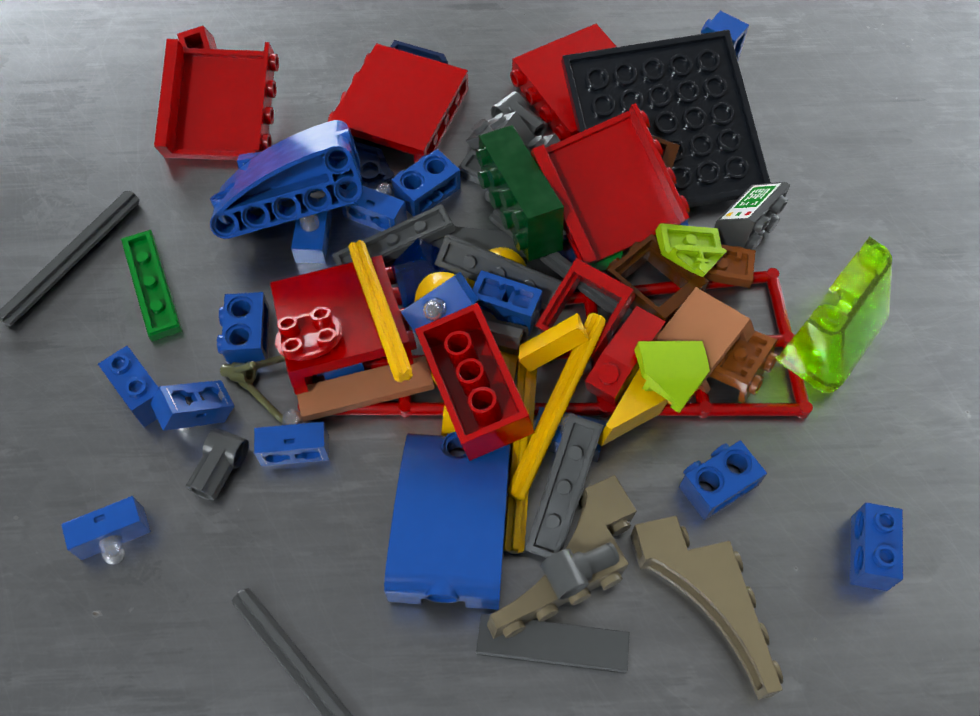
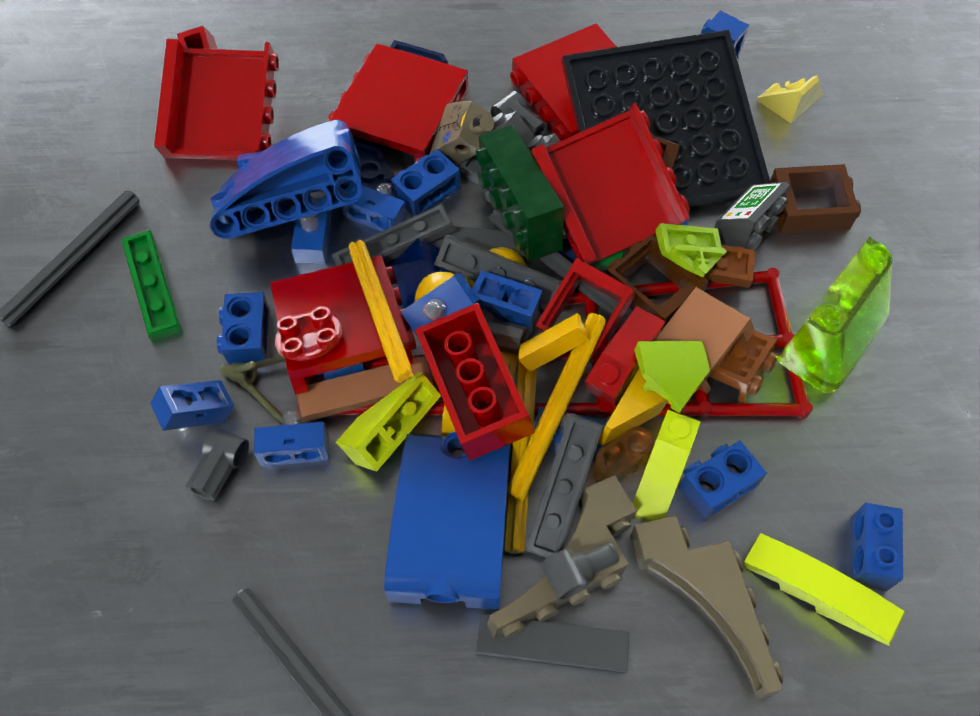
(106, 530): blue piece -> none
(131, 383): blue brick -> none
(386, 424): none -> neon yellow slope
(460, 129): none -> dark tan torso
(629, 460): none -> clear orange beam
(665, 466): none -> neon yellow slope
(793, 99): none -> light yellow slope
(817, 219): none -> reddish brown window
(825, 588): none -> neon yellow slope

